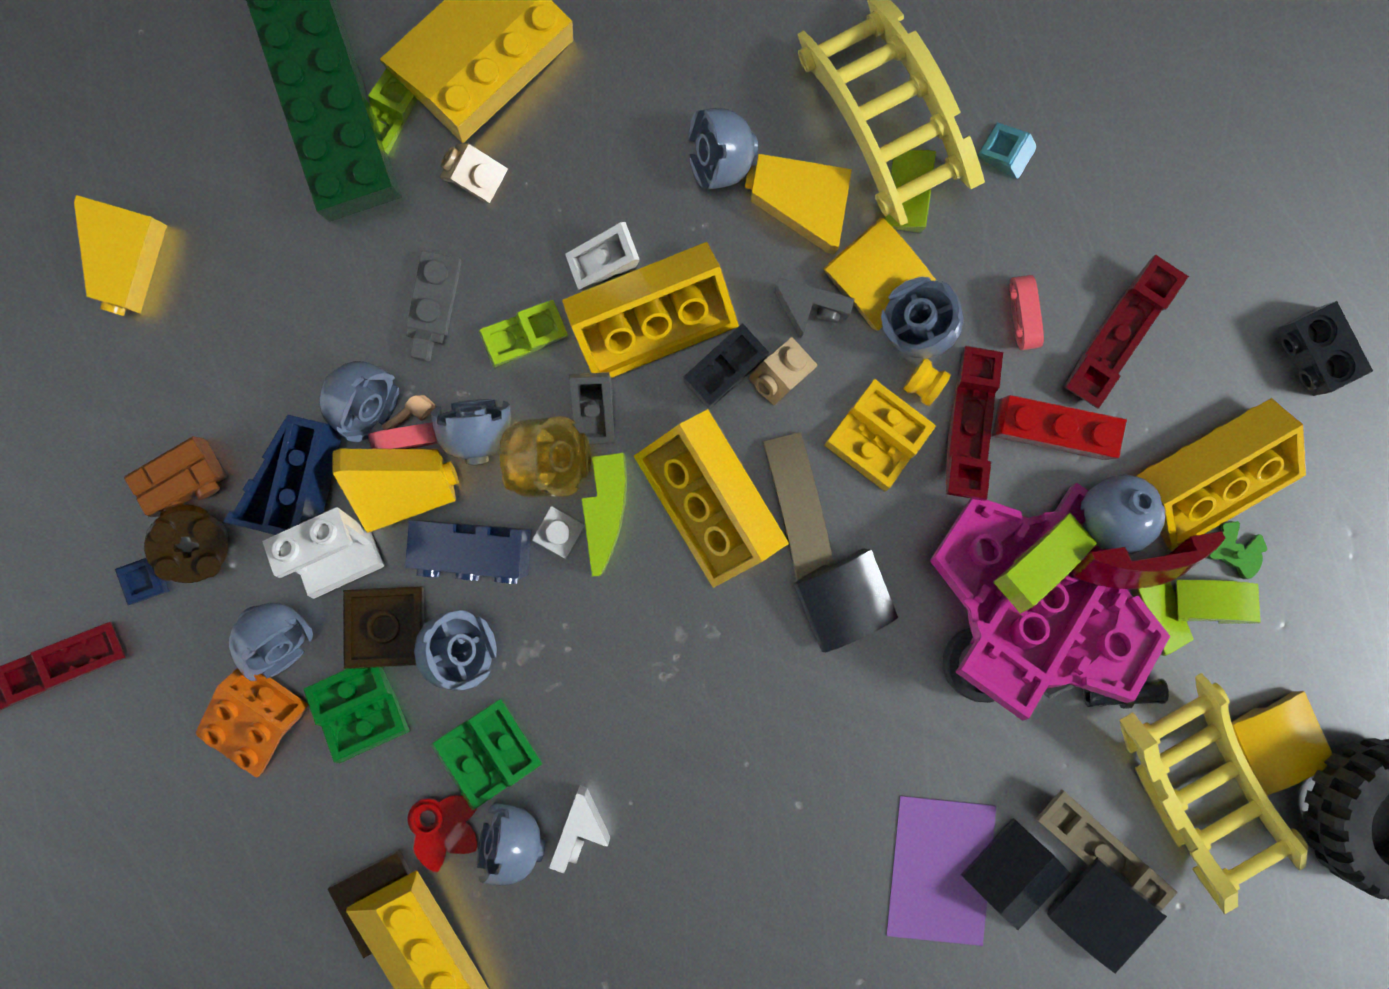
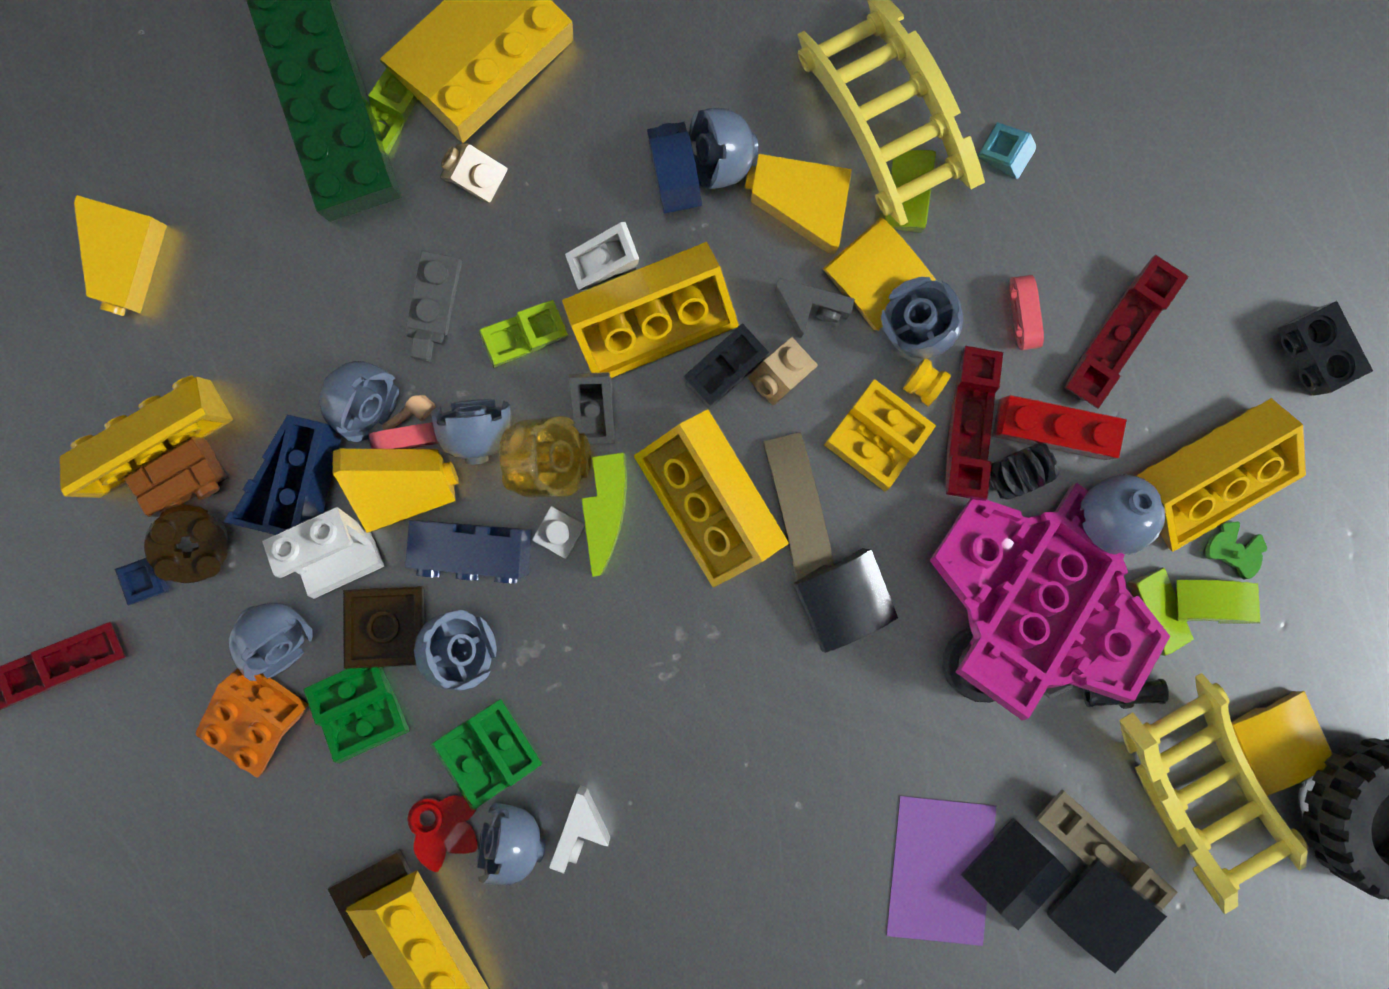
(102, 461): none -> yellow slope
(674, 167): none -> dark blue brick
(1023, 471): none -> black gear
(1045, 563): lime slope -> none
(1116, 570): dark red slope -> none

